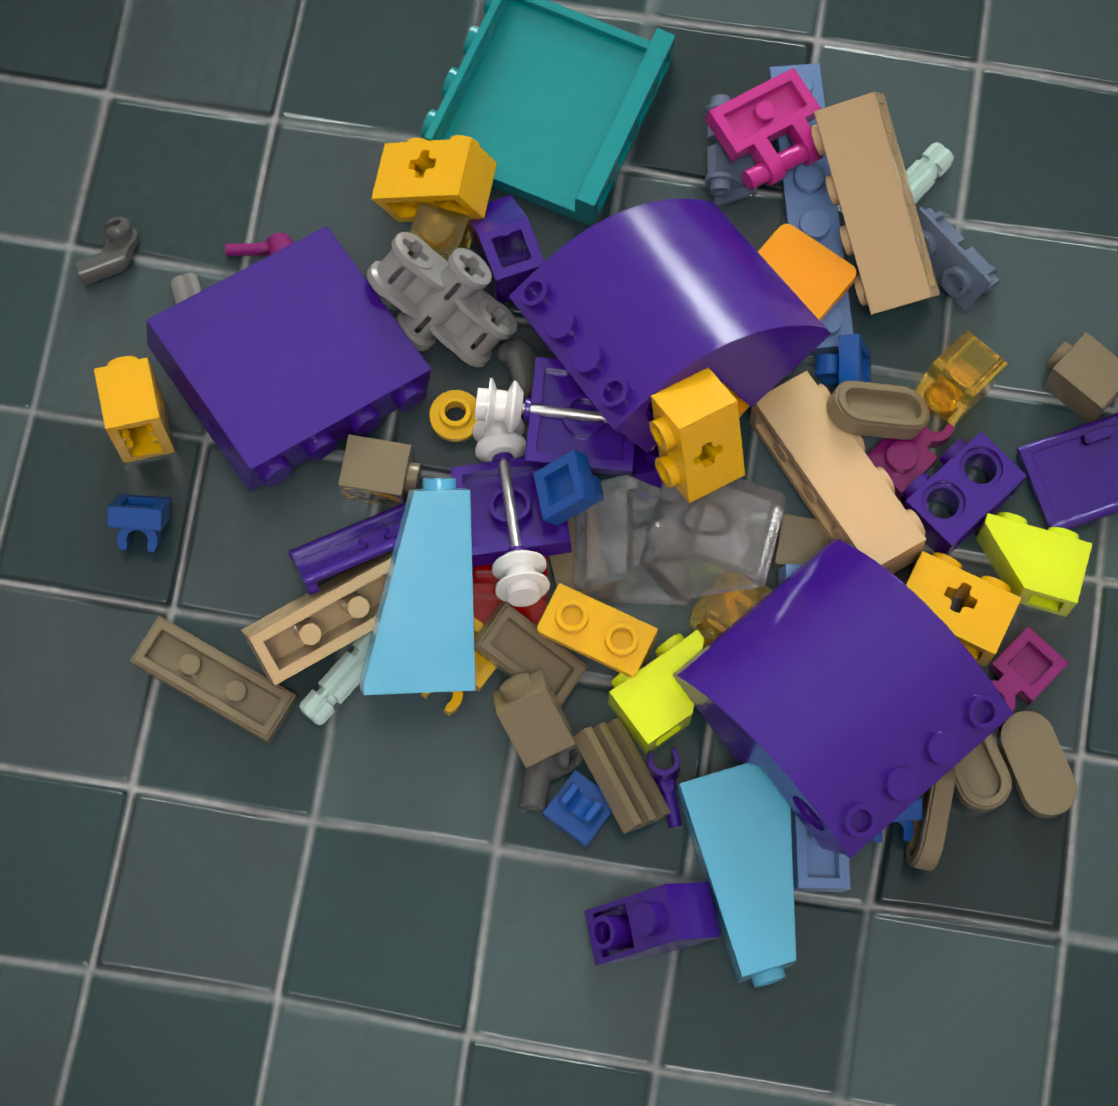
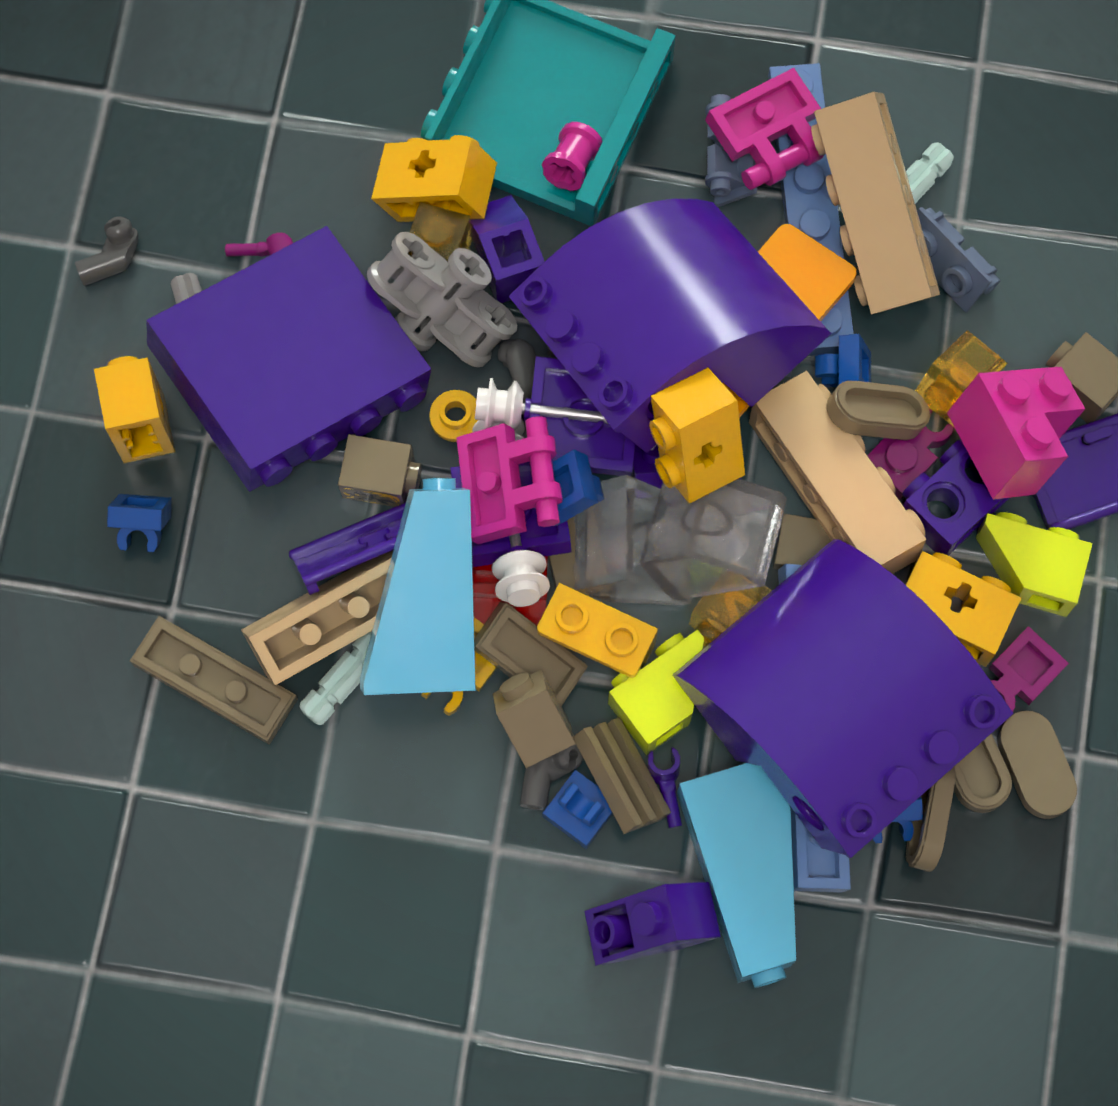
(491, 473): none -> dark pink plate
(575, 150): none -> dark pink bush
(1015, 427): none -> dark pink brick

